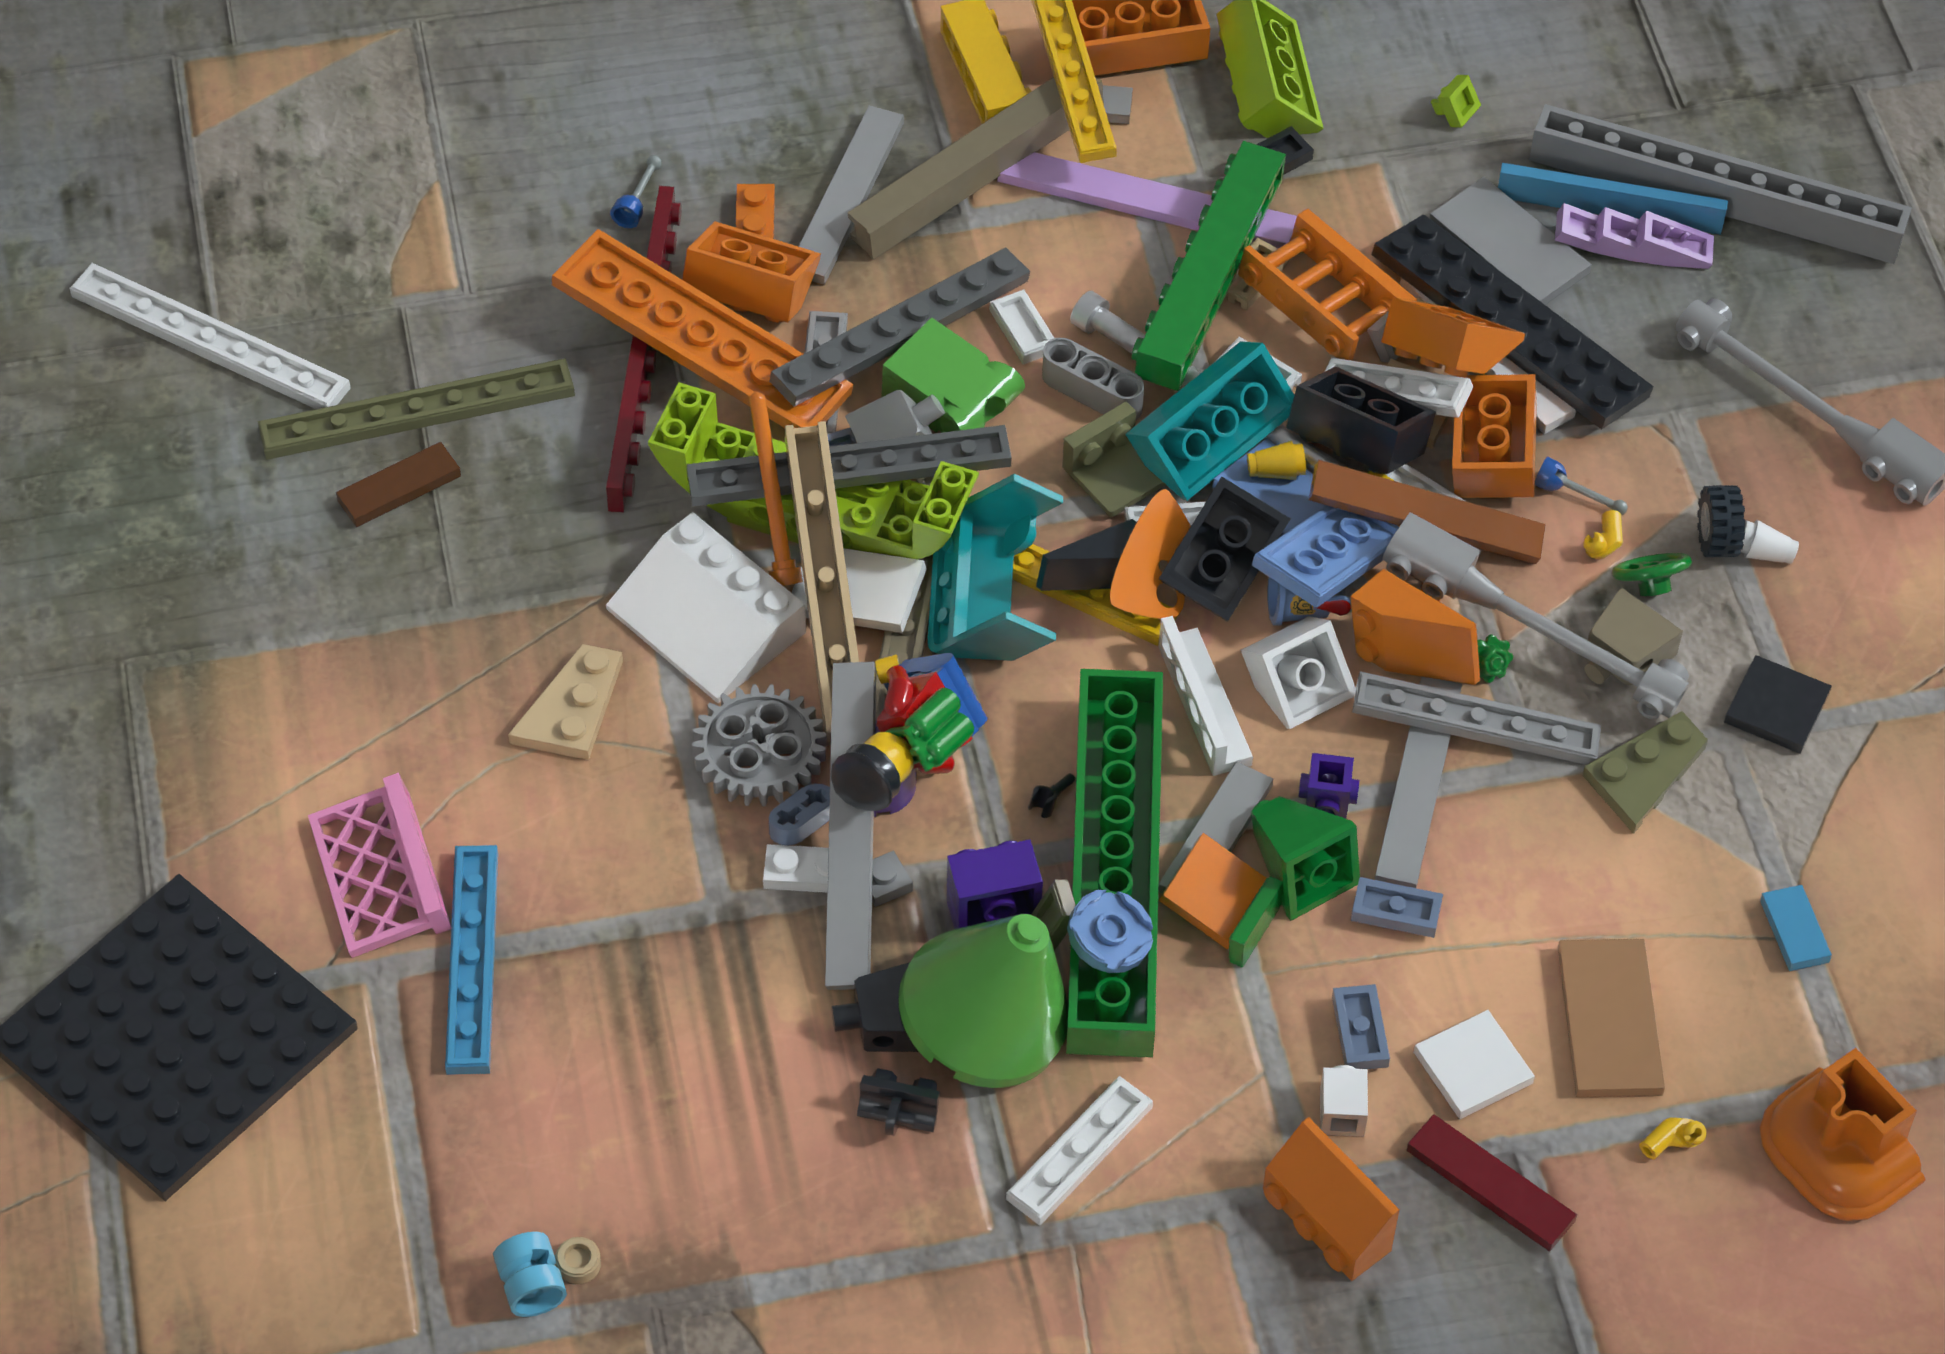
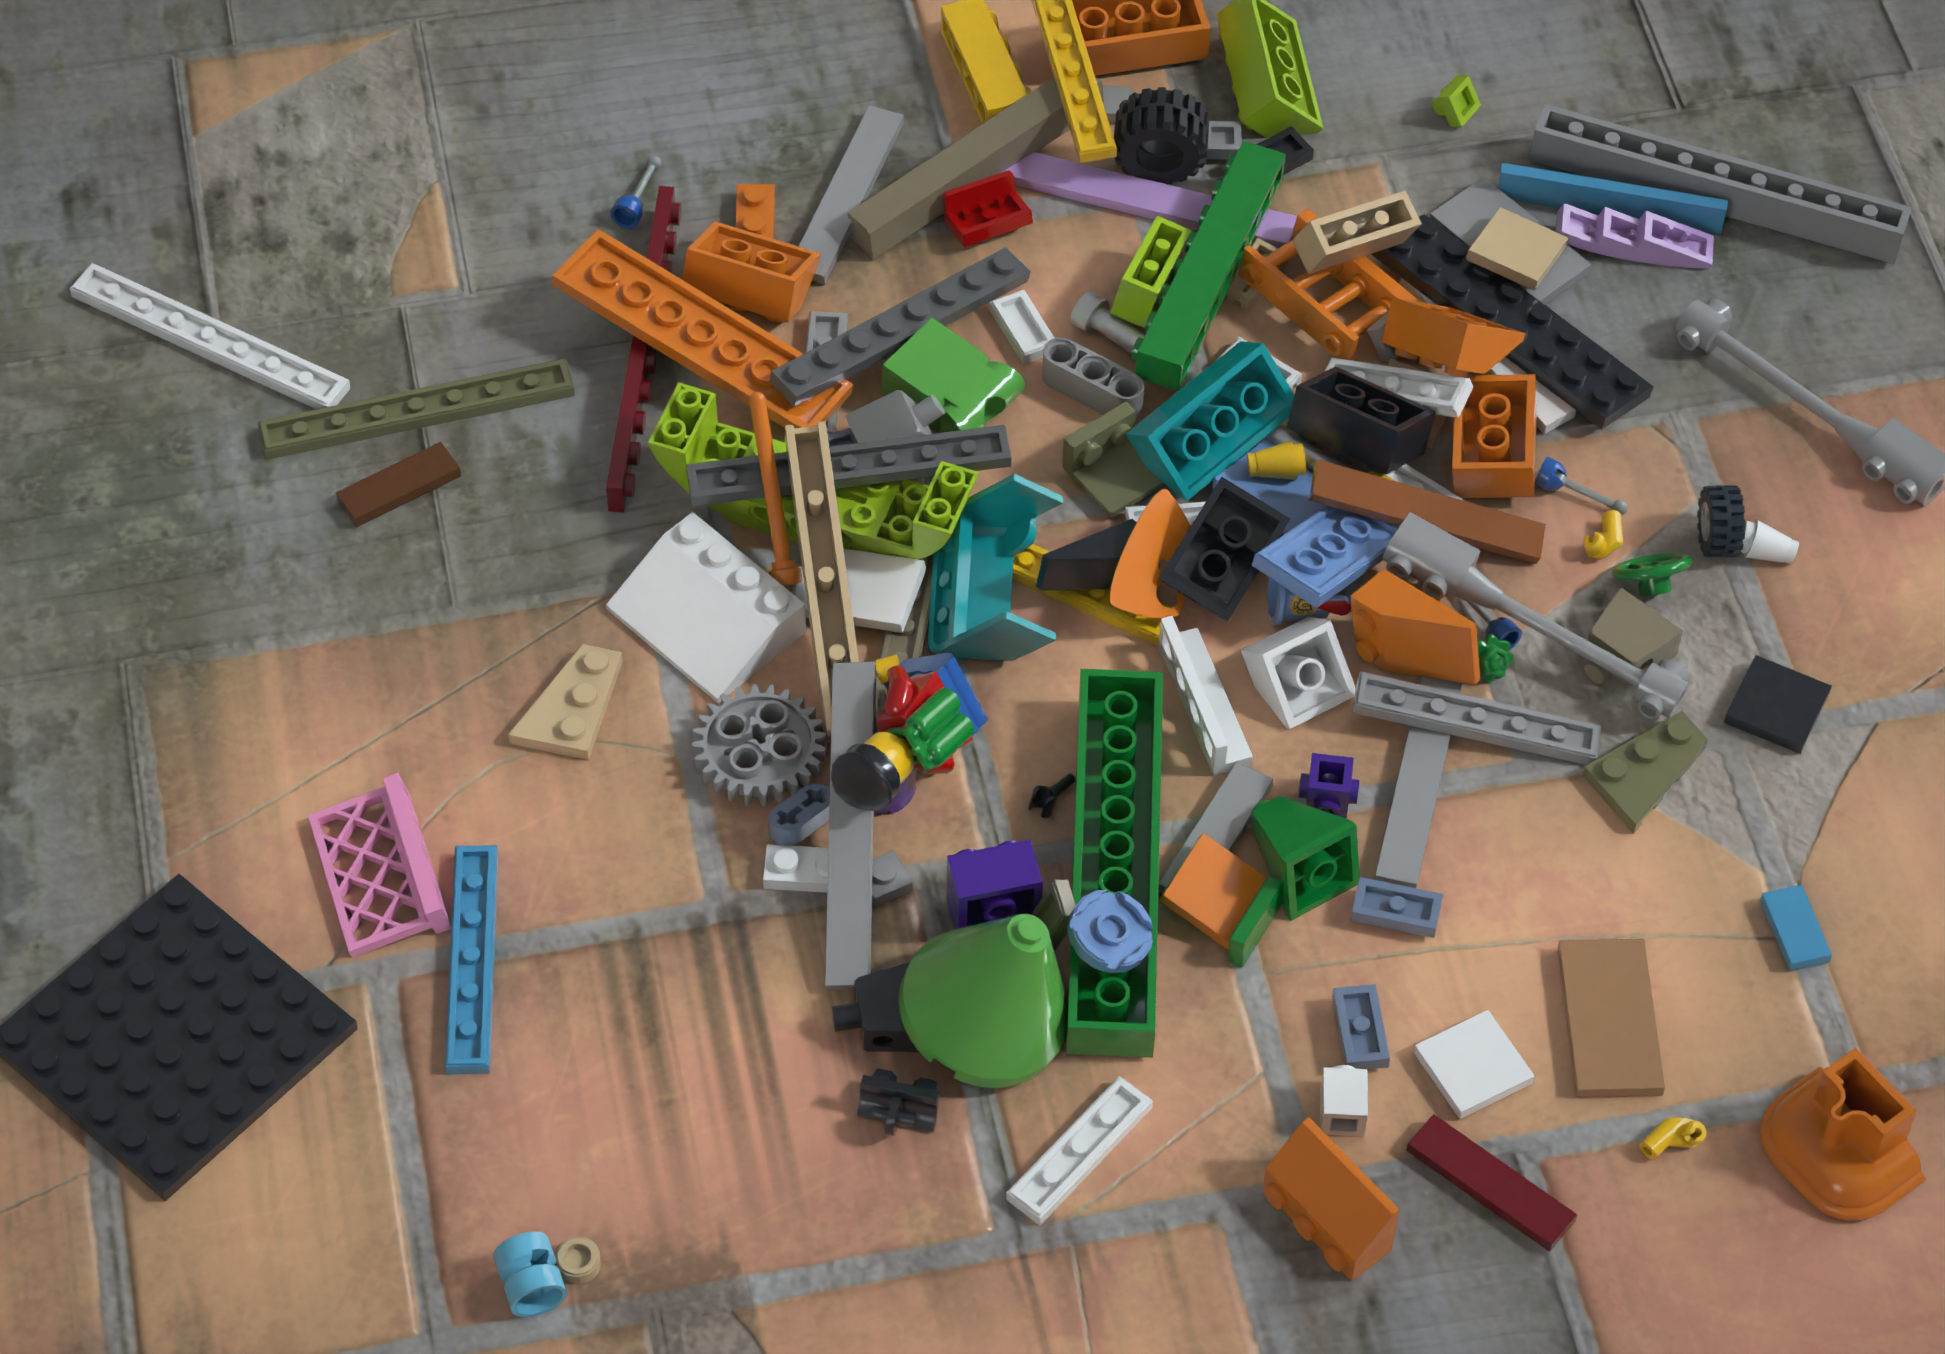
(985, 209): none -> red bracket
(1150, 271): none -> lime brick
(1161, 135): none -> black tyre
(1223, 139): none -> light grey plate
(1356, 232): none -> tan brick
(1501, 628): none -> blue hinge
(1517, 248): none -> tan tile

